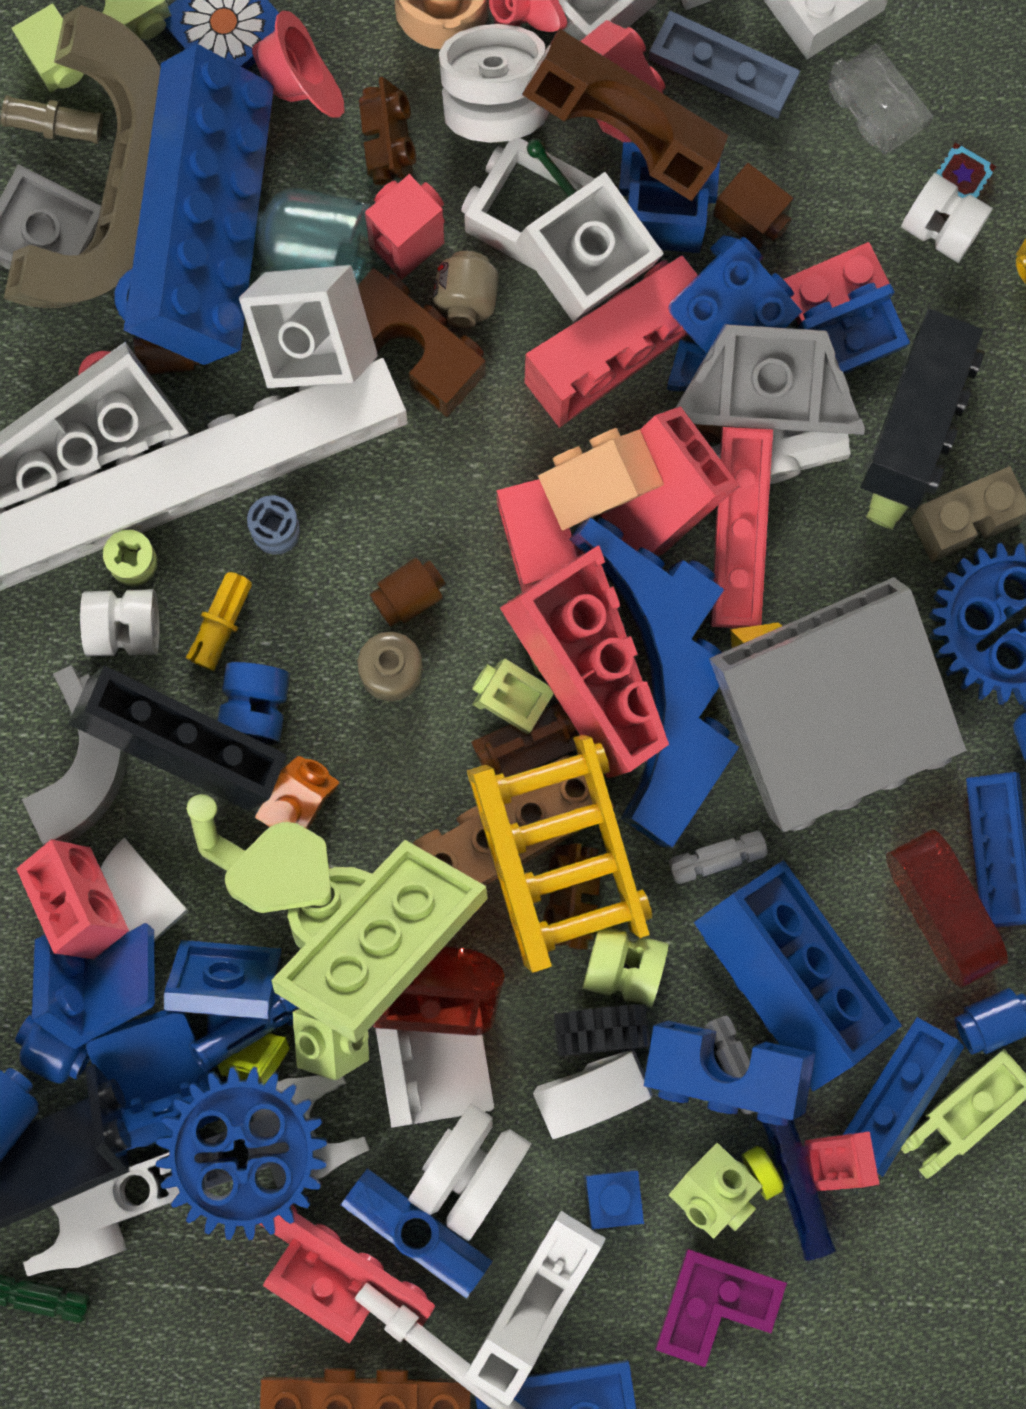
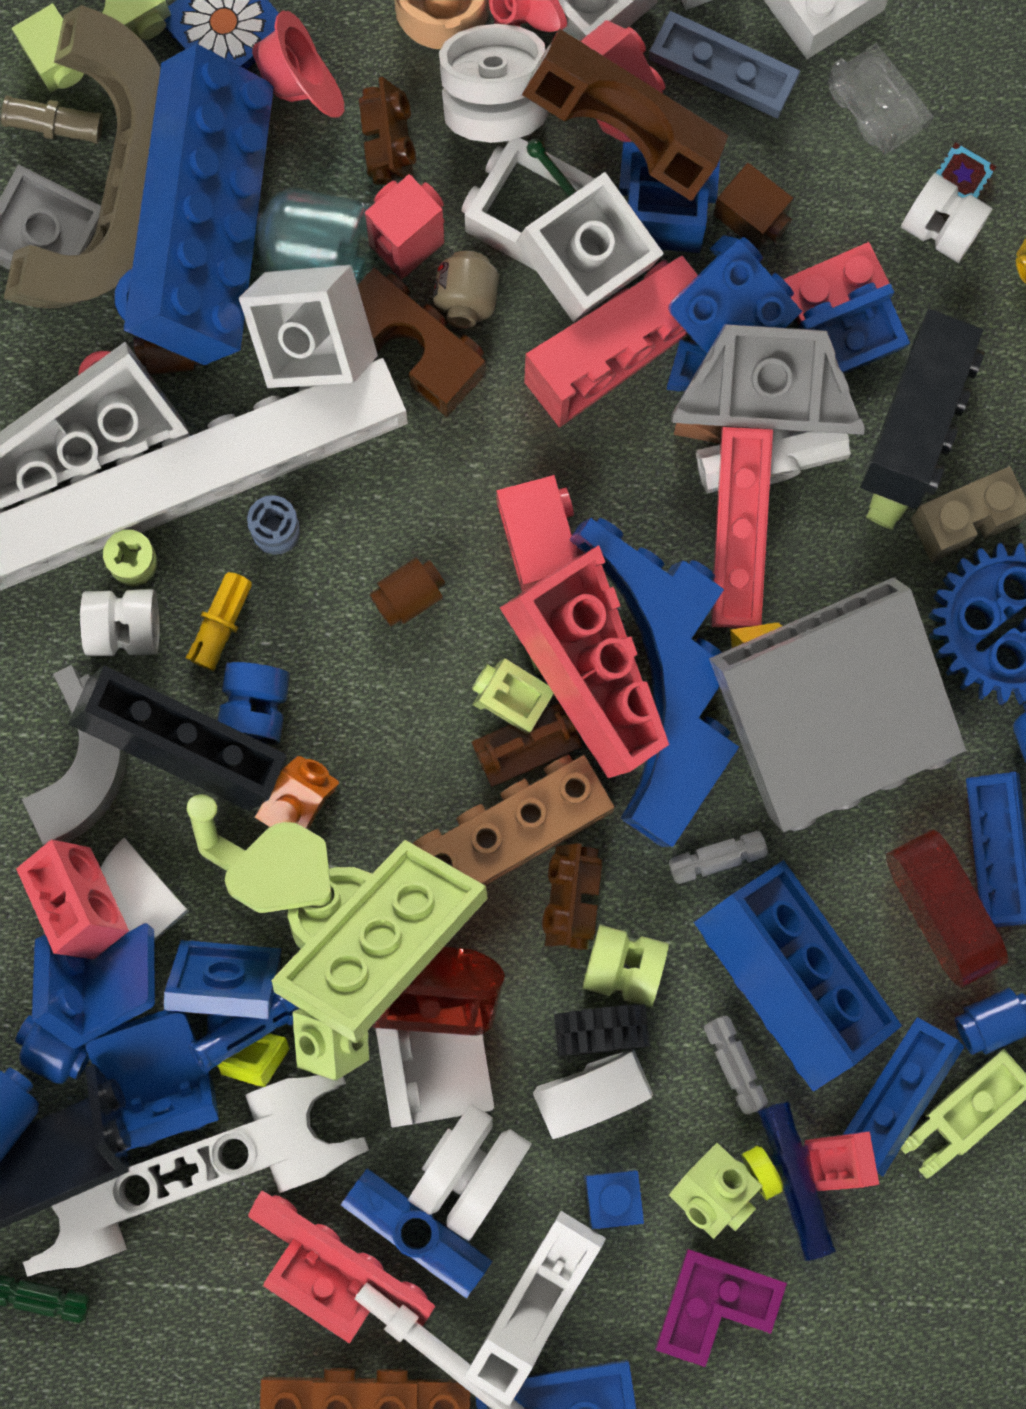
(248, 1200): blue gear -> none
(390, 666): dark tan head -> none
(510, 840): yellow fence -> none
(600, 478): light nougat brick -> none
(684, 1066): blue arch -> none
(692, 485): coral brick -> none

